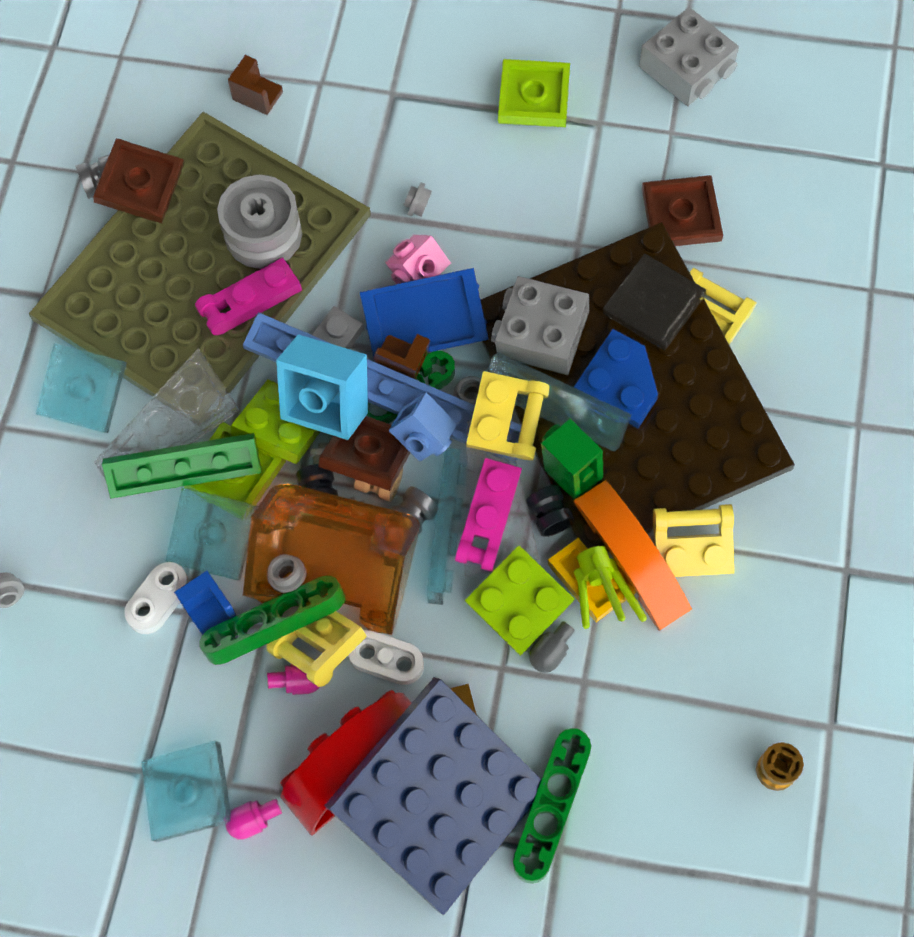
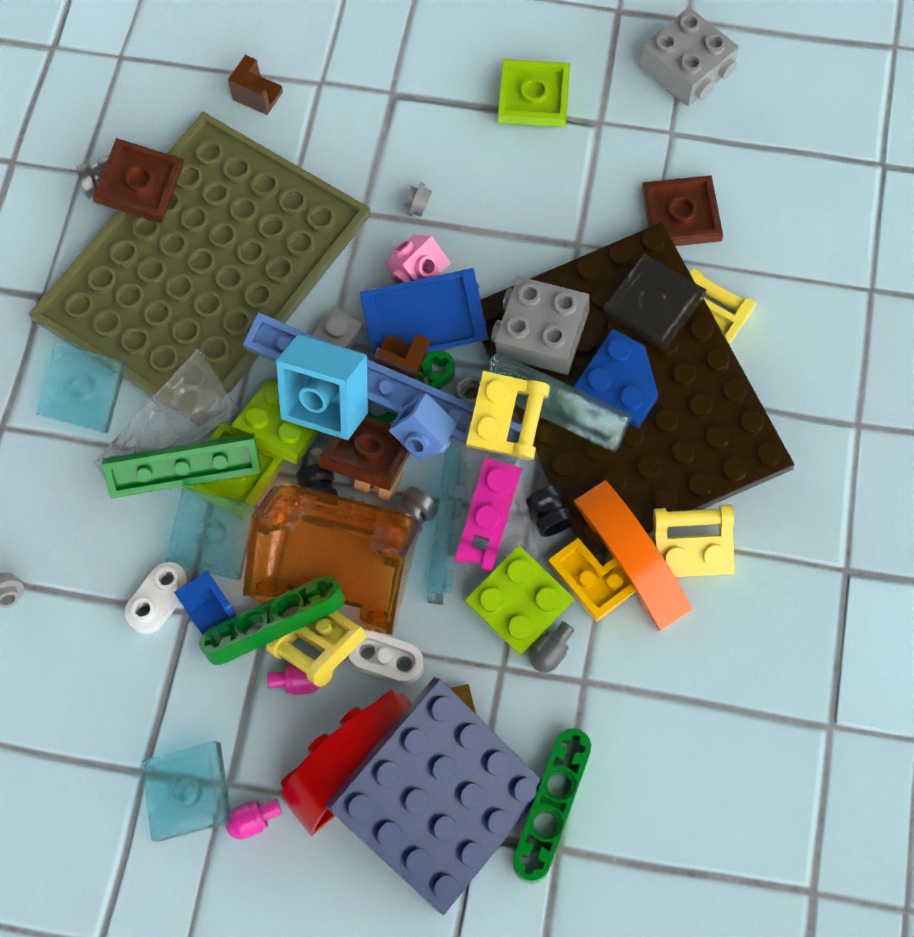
(248, 297): dark pink plate -> none
(259, 220): light grey wheel -> none
(280, 567): light grey plate -> none
(572, 458): green brick -> none
(599, 570): lime plant -> none
(776, 773): pearl gold wheel -> none

